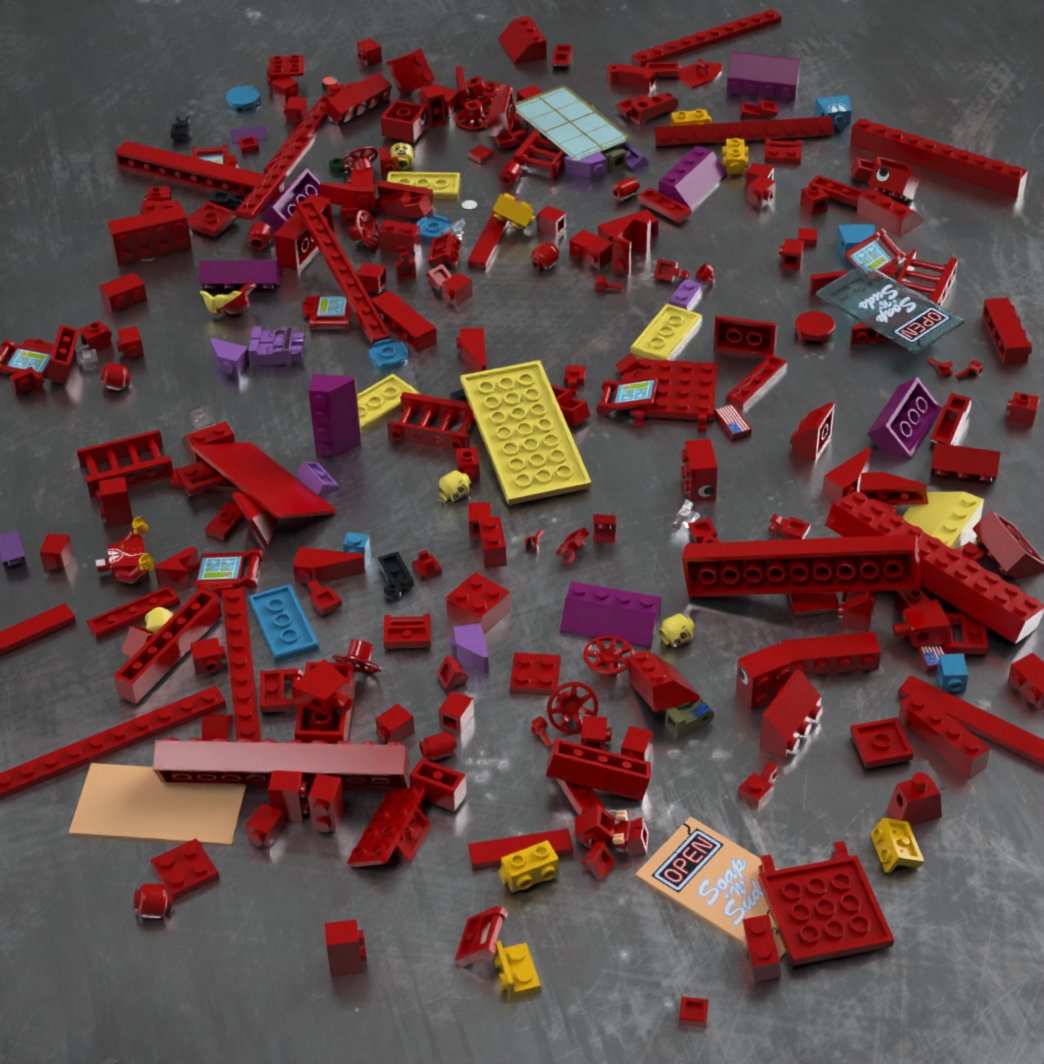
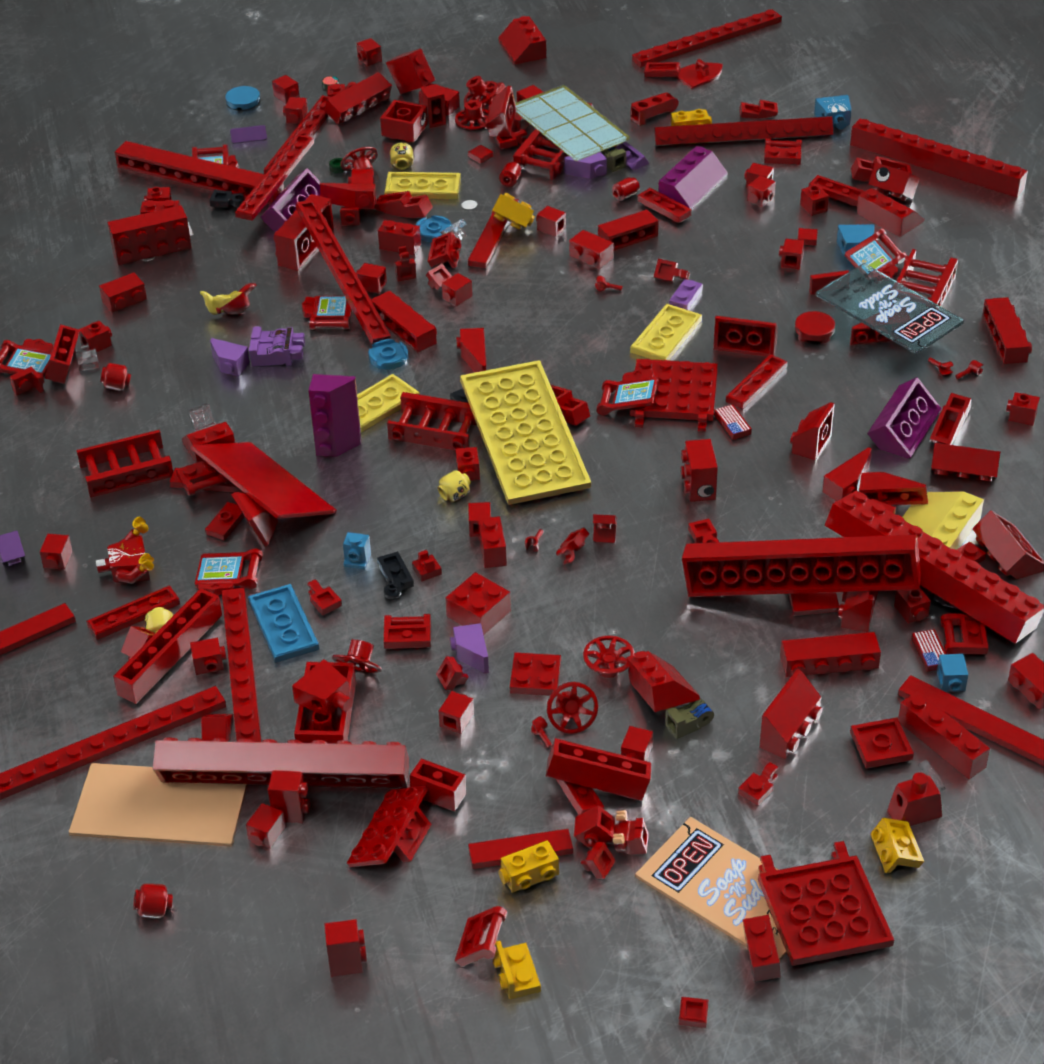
(115, 502): red brick -> none
(130, 343): red brick -> none
(177, 568): red slope -> none
(180, 129): black plate -> none
(184, 869): red plate -> none
(211, 219): red plate -> none
(239, 273): magenta slope -> none
(248, 145): red tile -> none
(260, 235): red head -> none
(273, 690): red plate -> none
(284, 67): red bracket -> none
(316, 478): medium lavender slope -> none
(326, 565): red slope -> none
(326, 803): red brick -> none
(363, 231): red wheel -> none
(386, 187): red tile -> none
(388, 163): red bracket -> none
(394, 725): red brick -> none
(438, 746): red brick -> none
(461, 86): red tile -> none
(545, 256): red head -> none
(562, 55): red slope -> none
(574, 376): red plate -> none
(595, 732): red brick -> none
(605, 611): magenta slope -> none
(625, 106): red plate -> none
(628, 364): red tile -> none
(631, 237): red panel -> none
(632, 76): red leg -> none
(676, 630): light yellow head -> none
(685, 516): clear tile -> none
(705, 274): red tile -> none
(735, 156): yellow brick -> none
(763, 75): magenta slope -> none
(763, 675): red brick -> none
(790, 528): red plate -> none
(924, 625): red torso -> none

